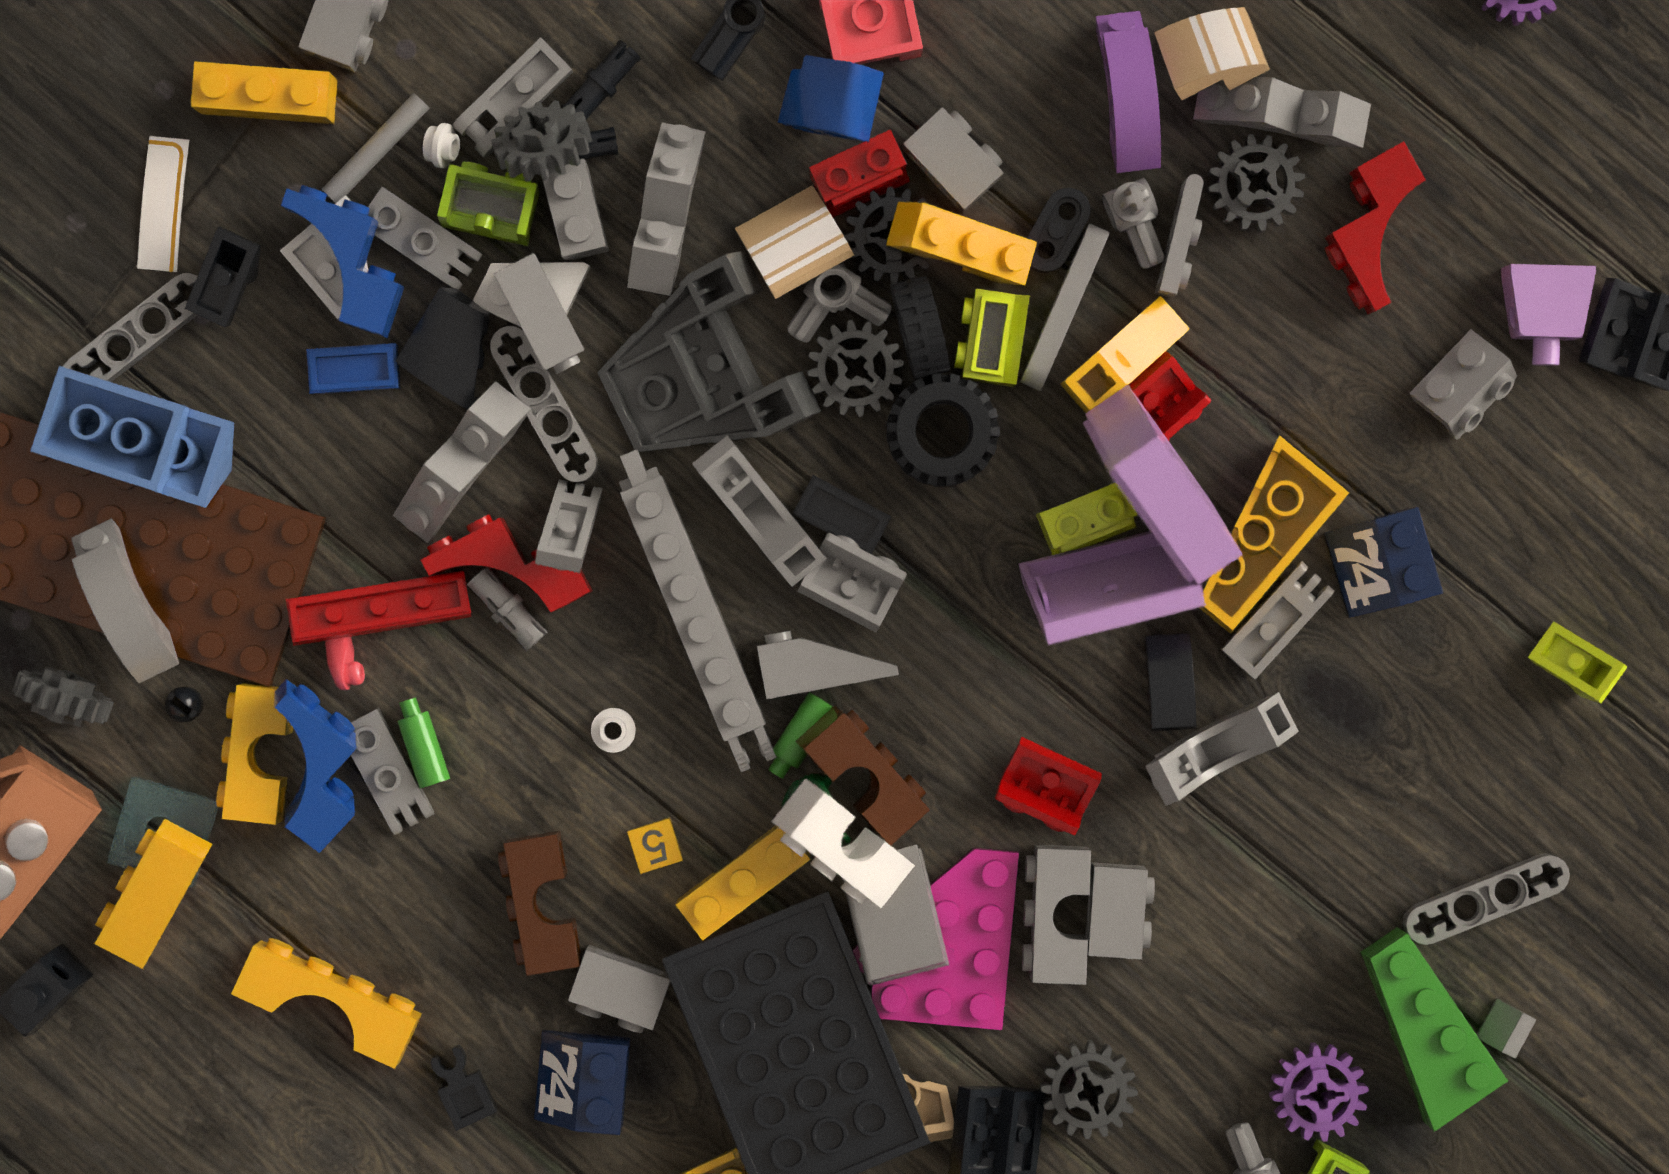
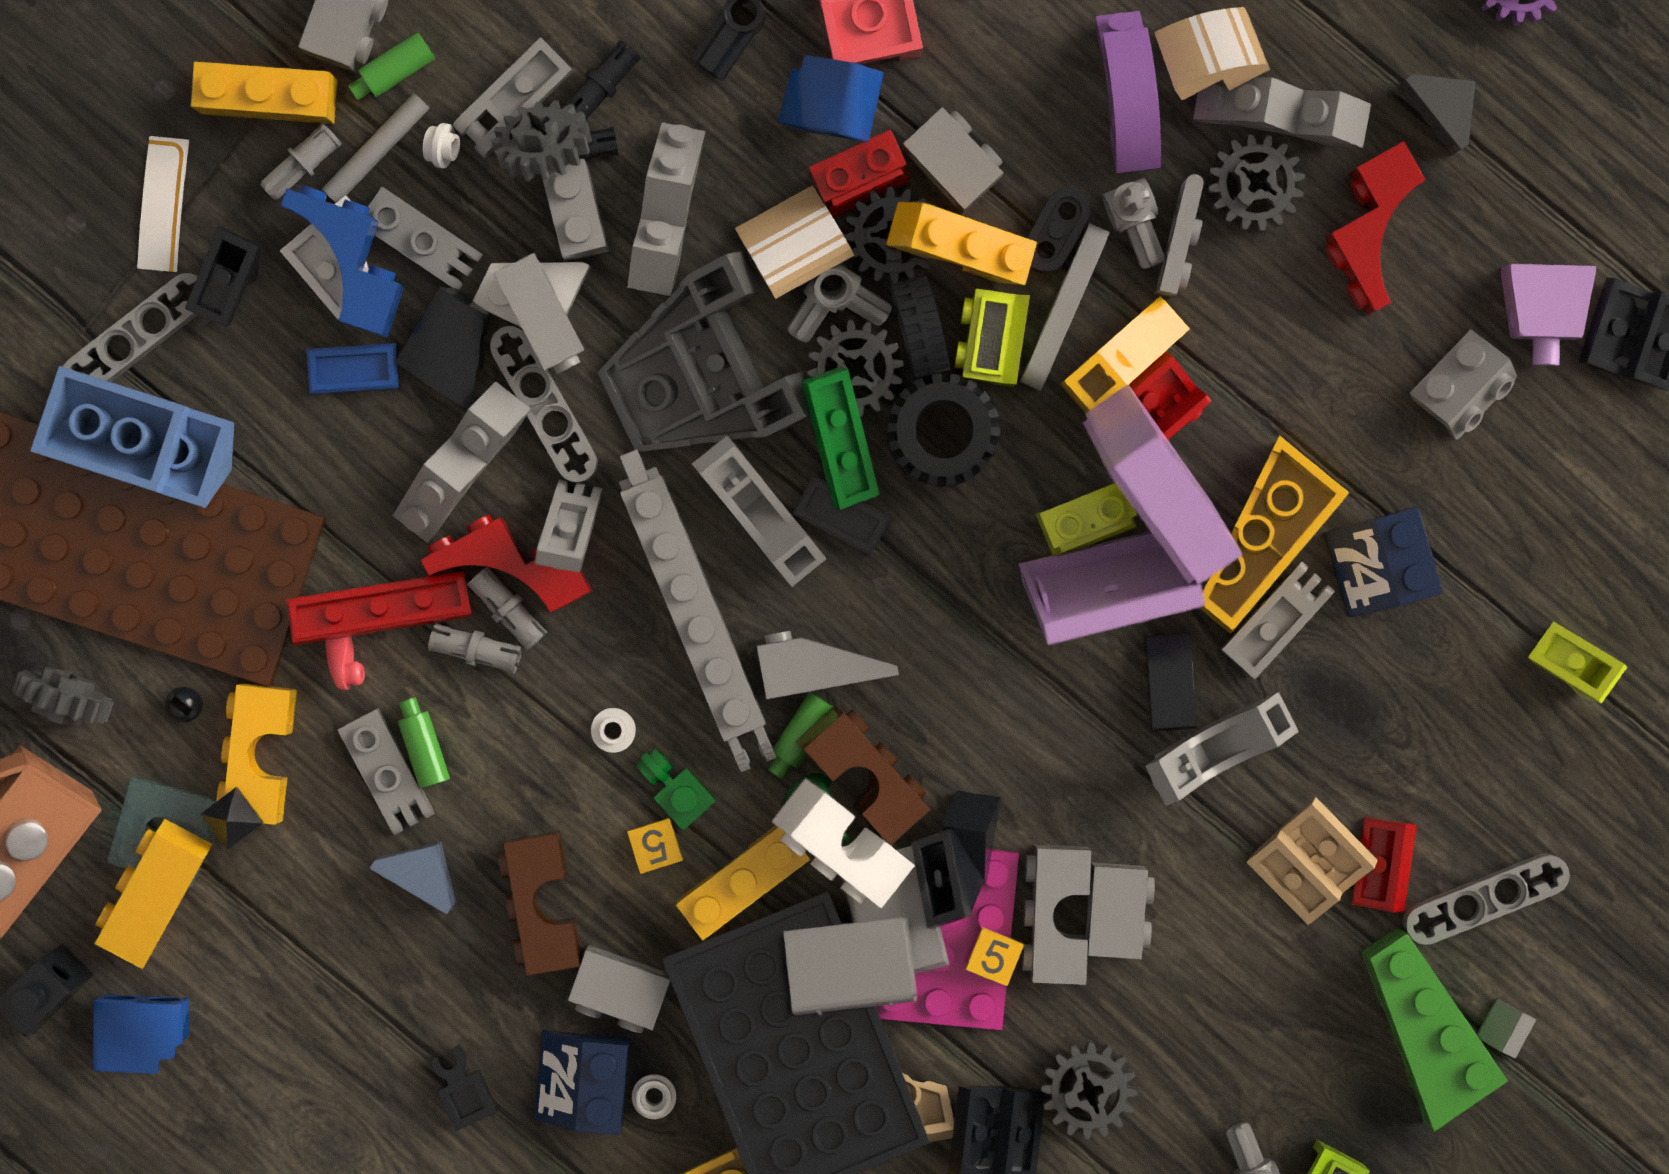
(119, 603): light grey arch -> none
(137, 1031): none -> blue piece
(232, 818): none -> black slope
(302, 160): none -> light grey axle
(327, 740): blue arch -> none
(379, 1023): yellow arch -> none
(392, 67): none -> bright green cylinder
(420, 872): none -> sand blue slope
(474, 648): none -> light grey pin
(488, 203): lime window -> none
(649, 1109): none -> white plate
(683, 796): none -> green plate
(840, 437): none -> green plate
(850, 966): none -> light grey piece
(853, 582): light grey bracket -> none
(945, 878): none -> black slope
(974, 822): none -> black slope
(994, 956): none -> yellow tile
(1047, 786): red bracket -> none
(1312, 861): none -> tan slope
(1321, 1111): medium lavender gear -> none
(1388, 882): none -> red slope
(1444, 106): none -> dark grey slope

